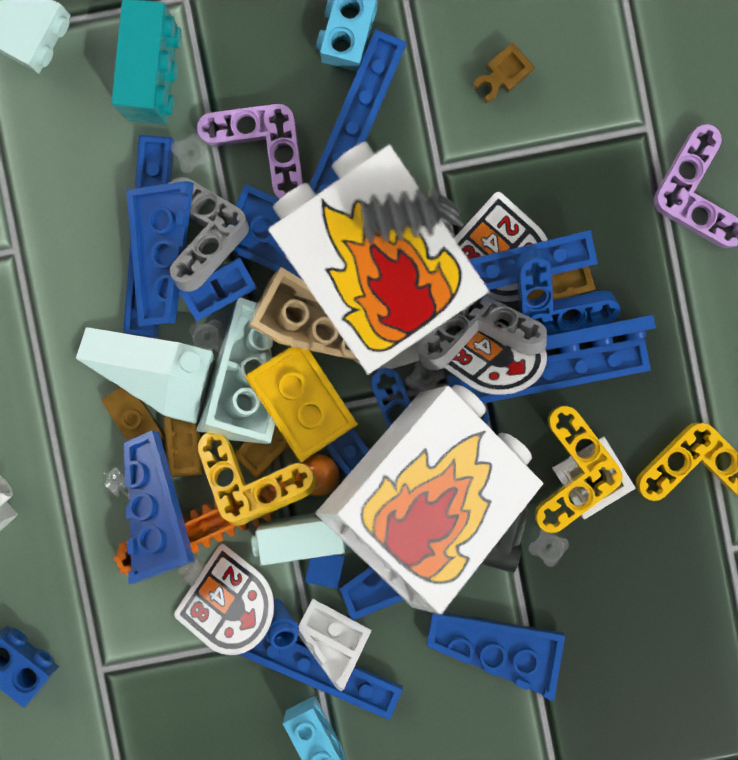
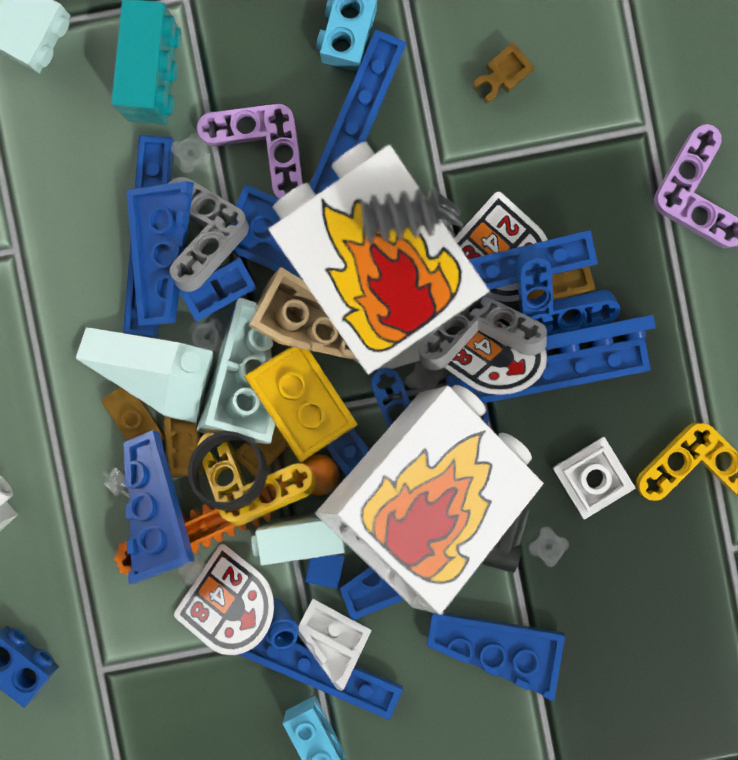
(202, 450): none -> black tyre
(590, 468): yellow beam -> none

